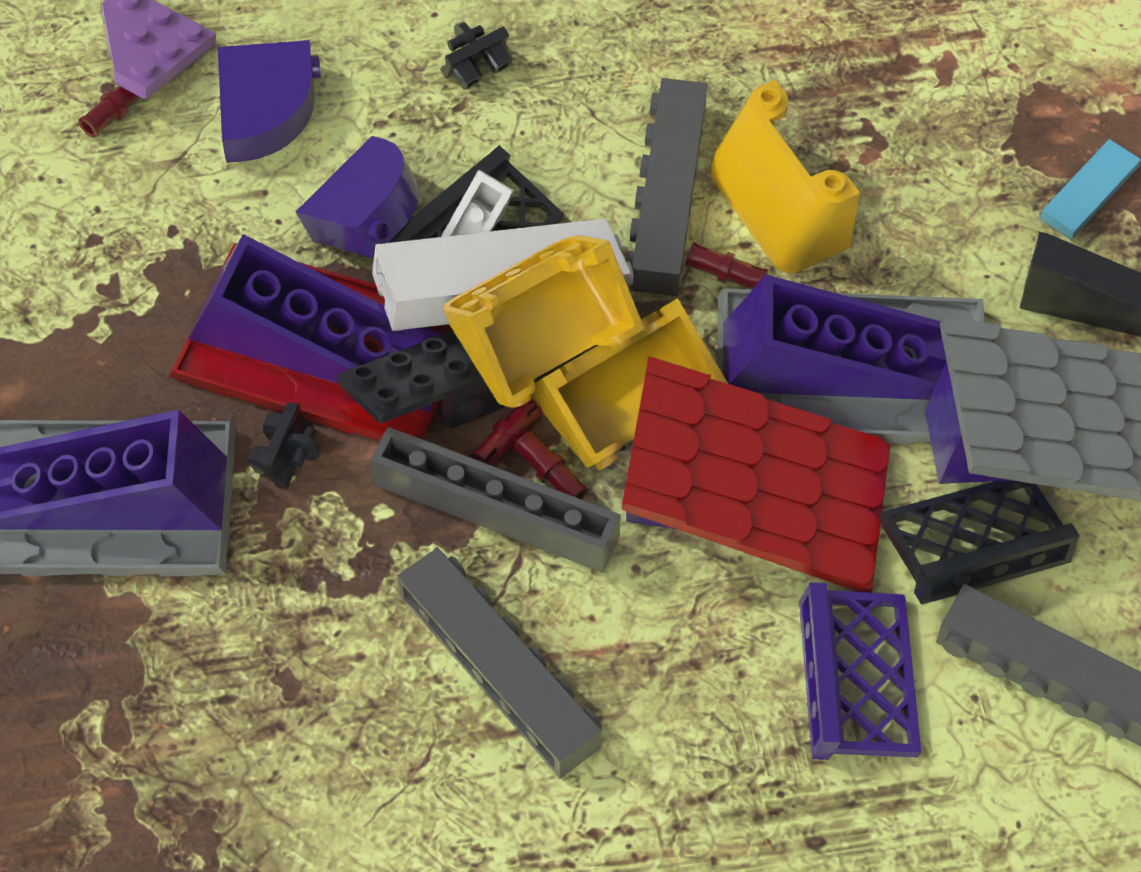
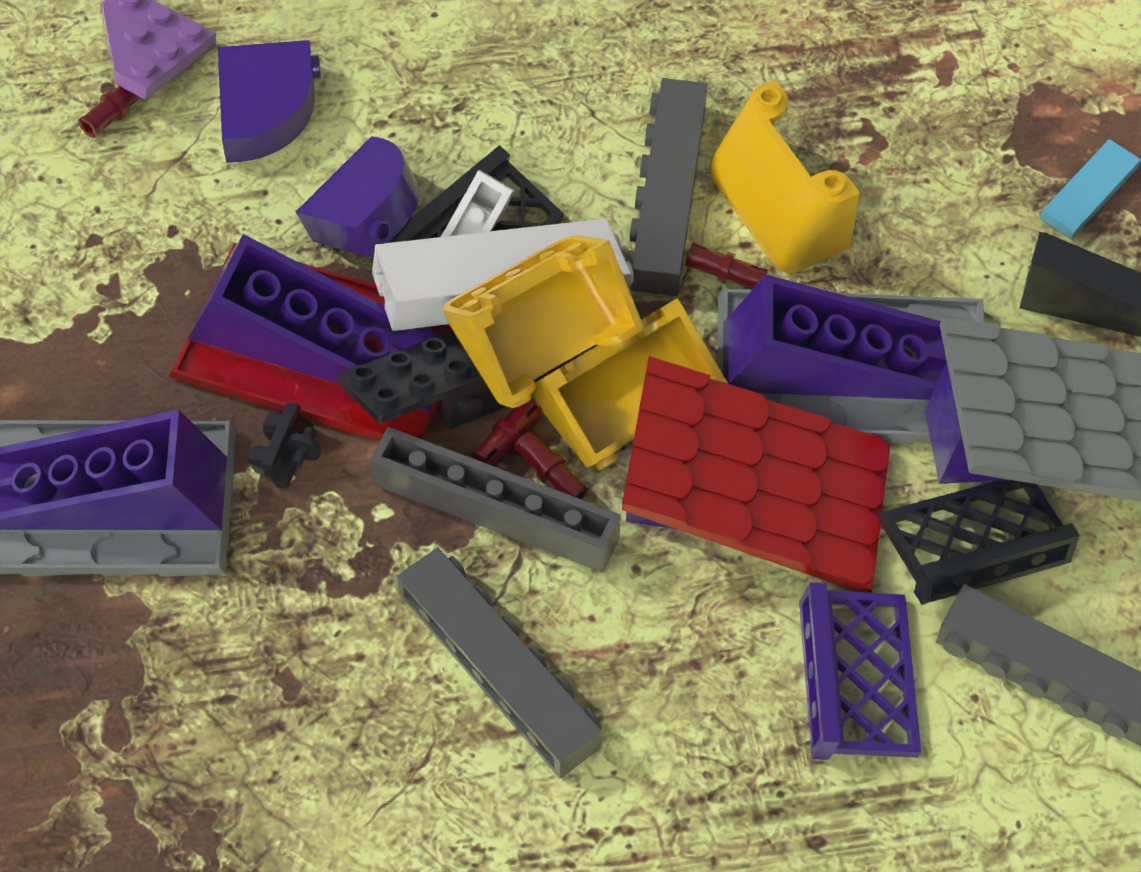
(462, 62): black hips -> none

